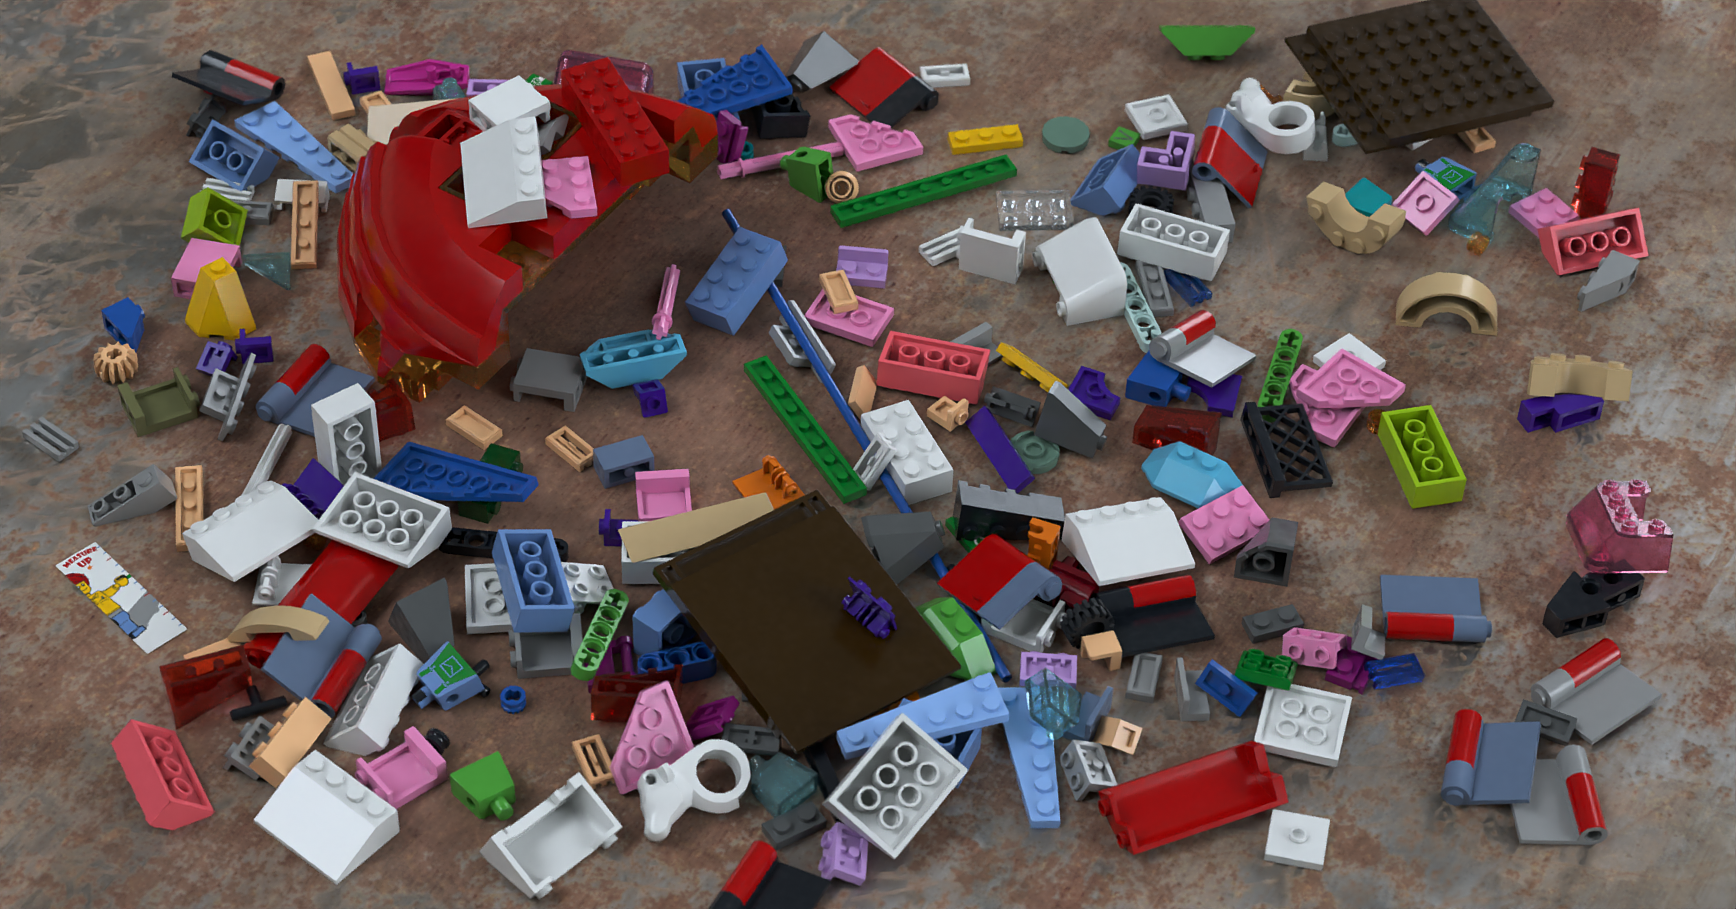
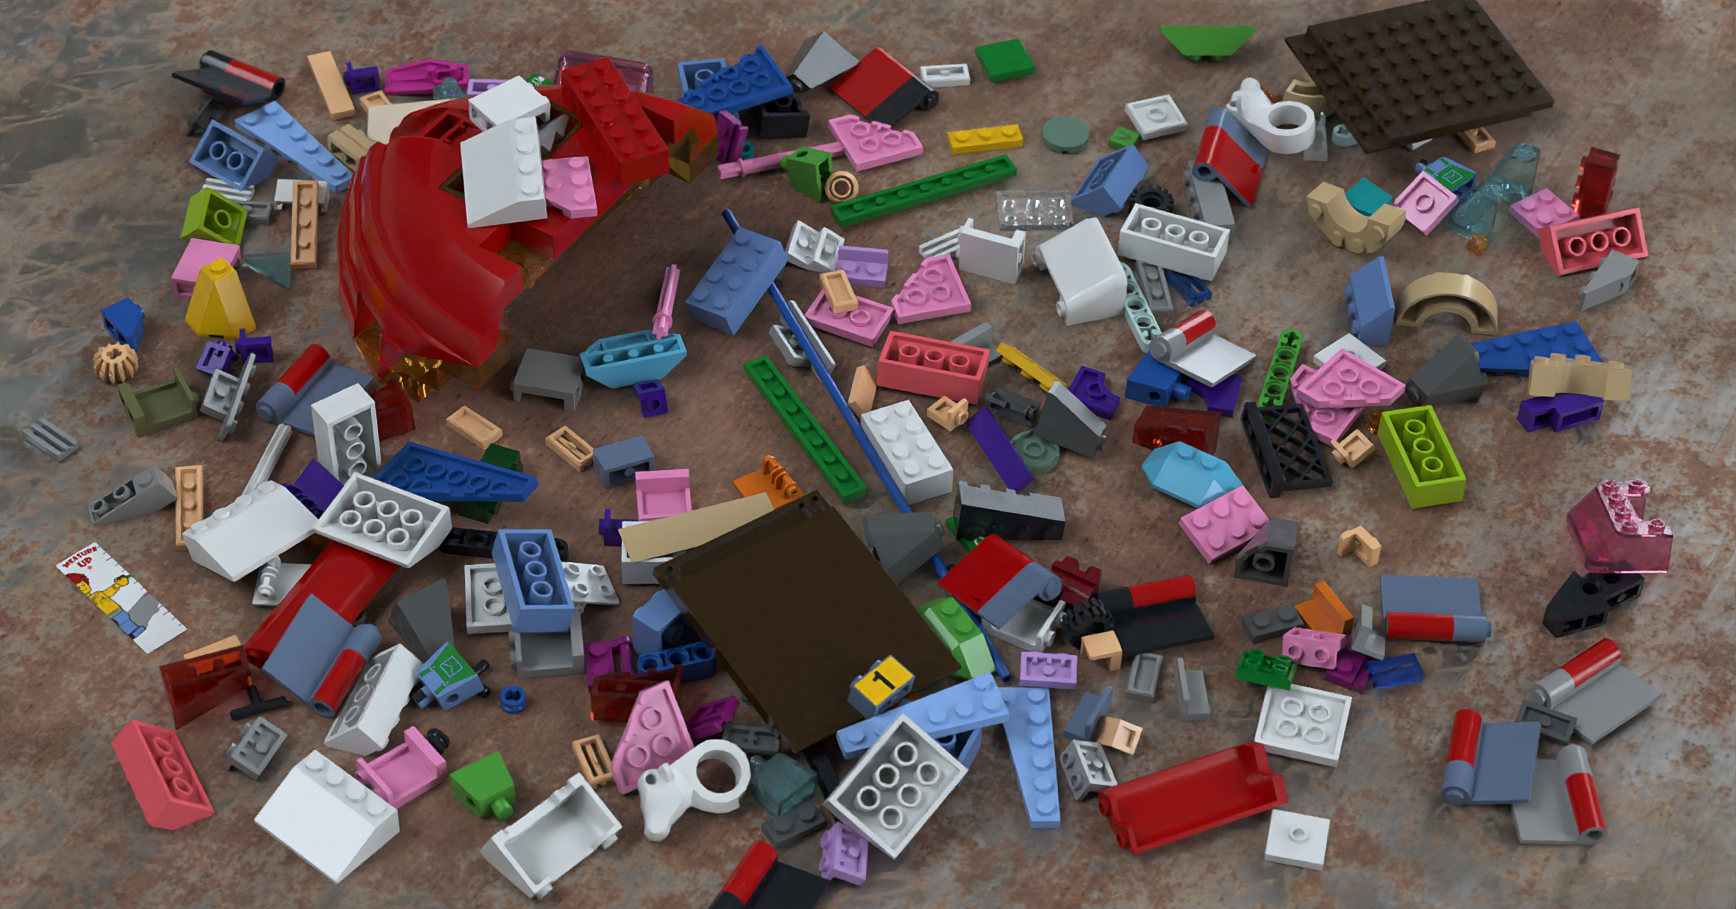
(289, 741): light nougat brick -> none
(299, 622): tan slope -> none
(598, 642): bright green beam -> none
(813, 249): none -> white slope
(862, 603): dark purple hinge -> none
(877, 463): white tile -> none
(881, 687): none -> brick
(931, 292): none -> bright pink plate
(1005, 60): none -> green tile
(1043, 542): orange hinge -> none
(1052, 703): clear light blue torso -> none
(1127, 541): white slope -> none
(1167, 167): lavender brick -> none
(1226, 688): blue plate -> none
(1325, 612): none -> orange panel
(1352, 449): none -> light nougat bracket
(1361, 543): none -> light nougat bracket
(1371, 303): none -> medium blue slope
(1448, 376): none -> dark grey slope
(1516, 351): none -> blue wing

